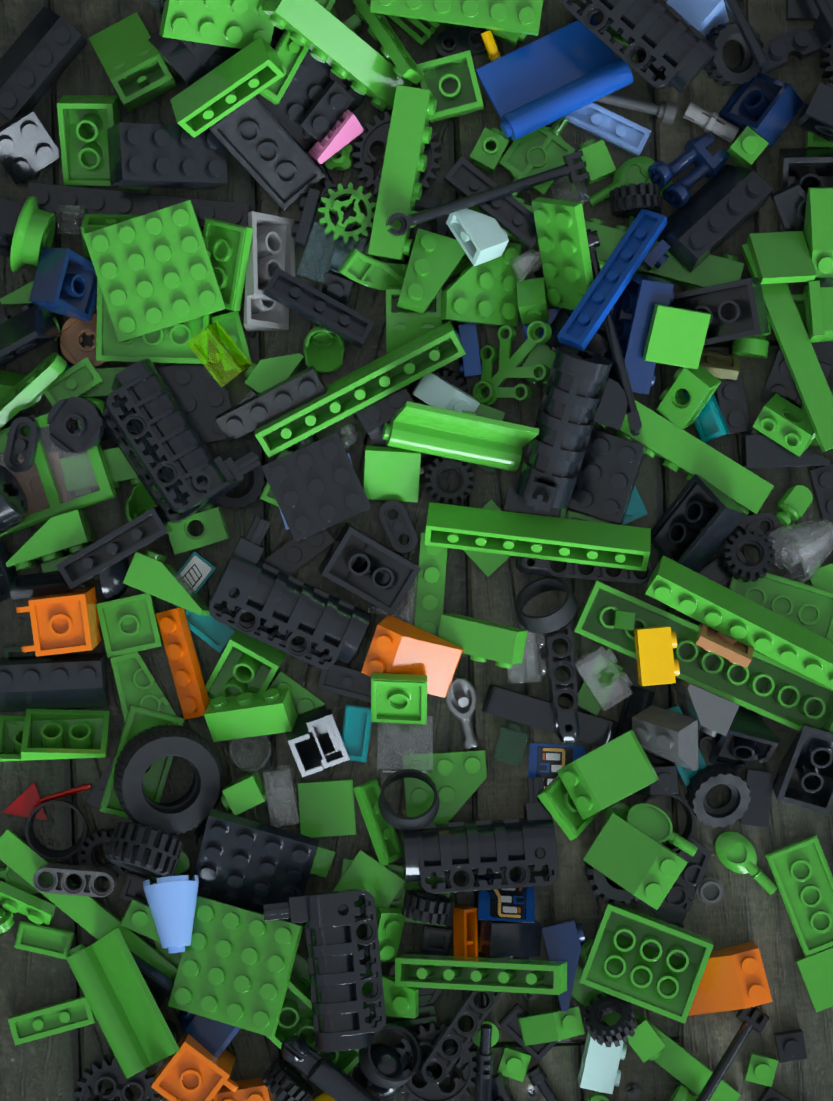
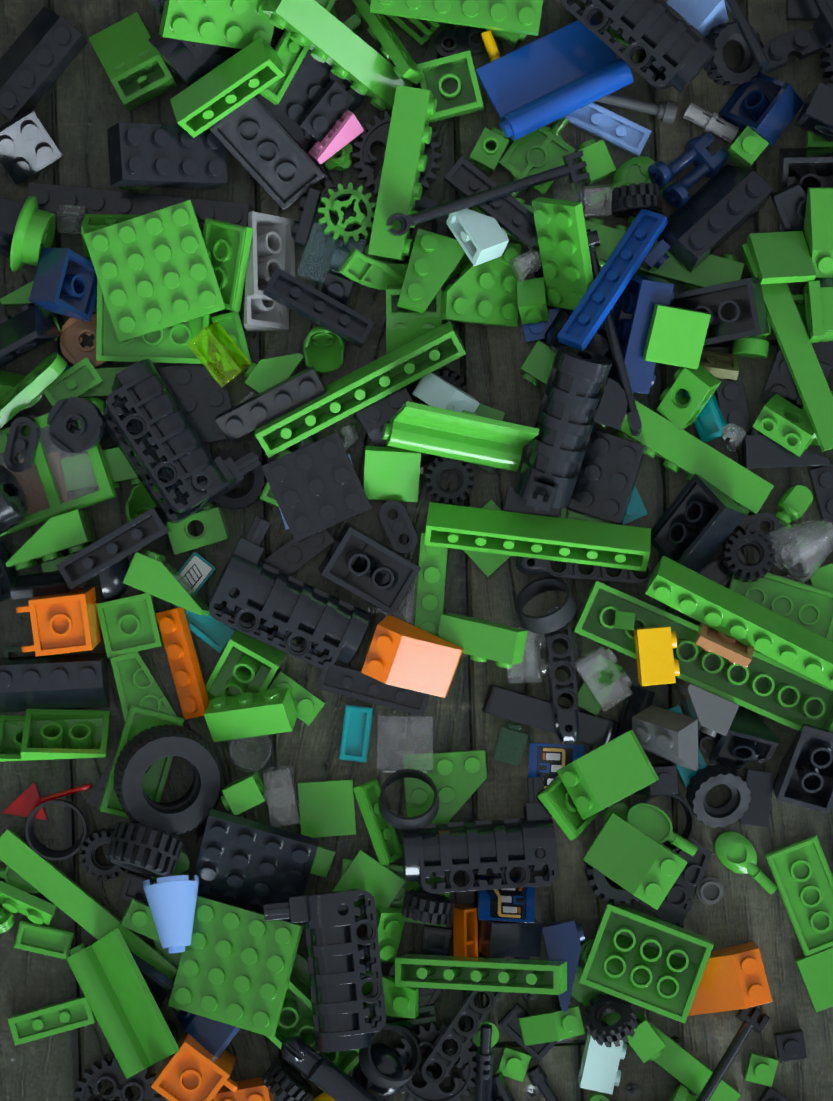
(63, 886): dark grey beam -> none
(84, 137): bright green slope -> none
(316, 741): black plate -> none
(399, 698): bright green tile -> none
(462, 702): flat silver piece -> none
(471, 361): blue piece -> none
(509, 365): bright green plant -> none
(597, 200): none -> clear plate
(735, 434): none -> clear arm

